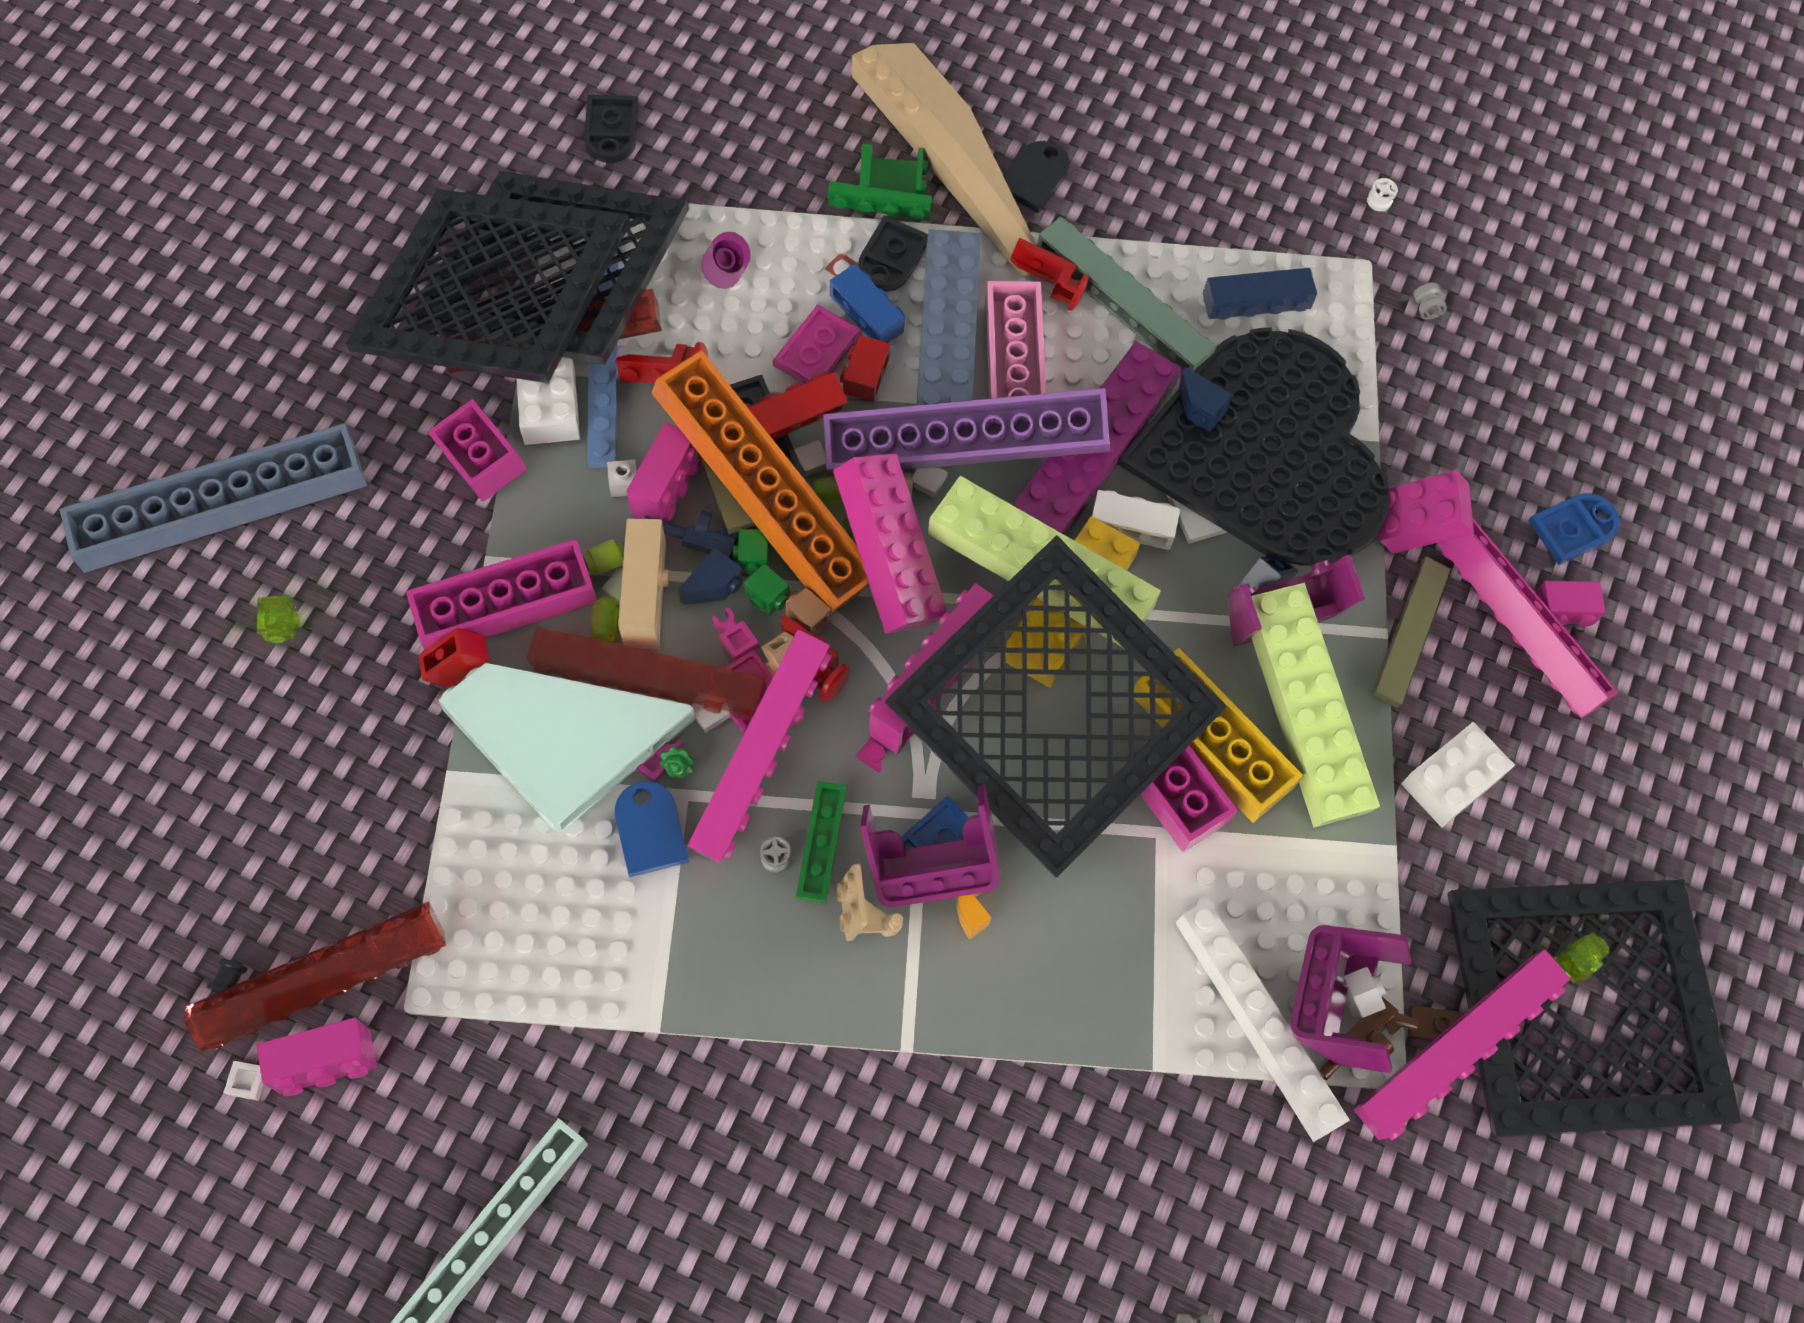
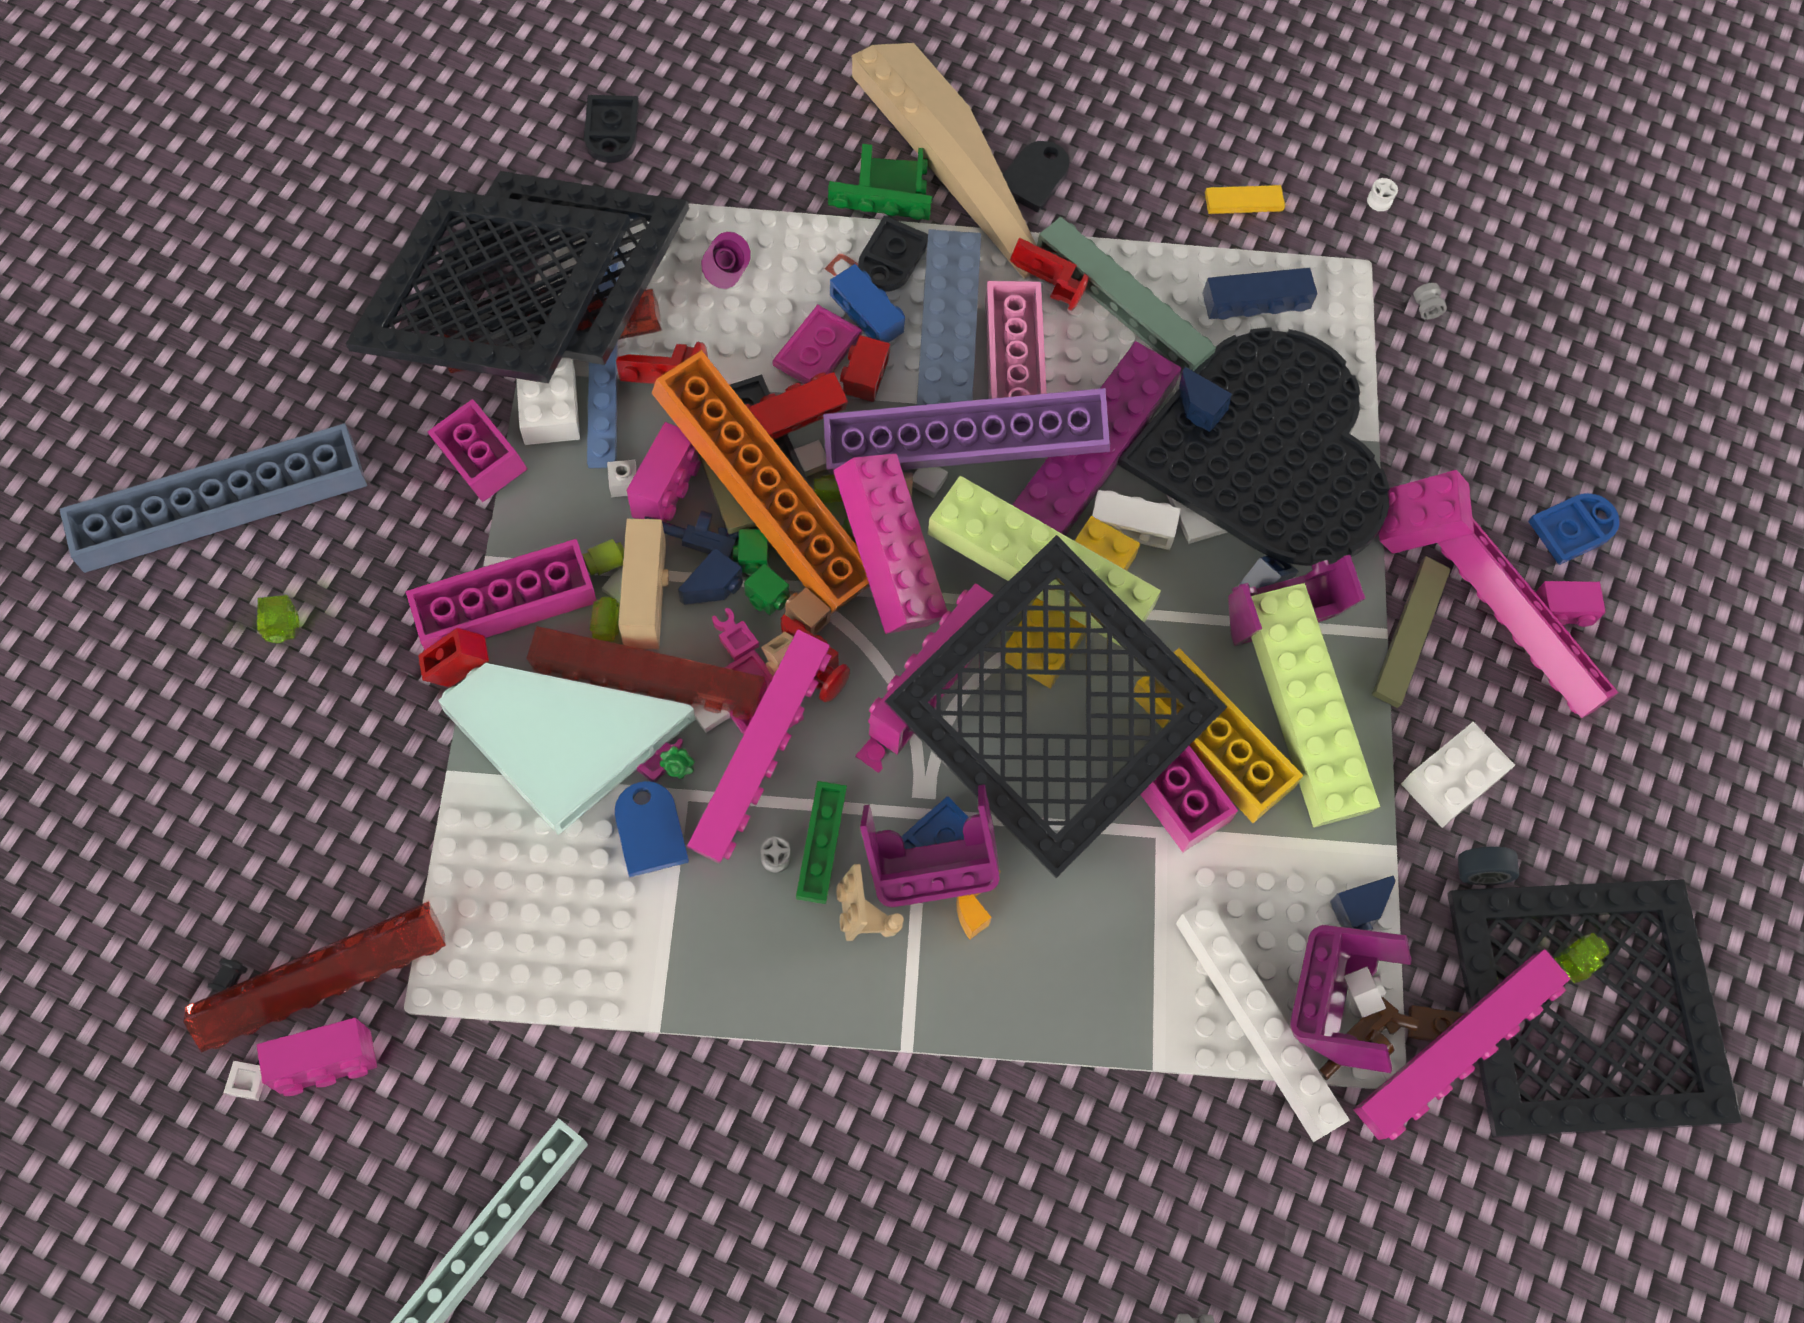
(1244, 199): none -> yellow tile
(1363, 904): none -> dark blue slope
(1488, 866): none -> black wheel

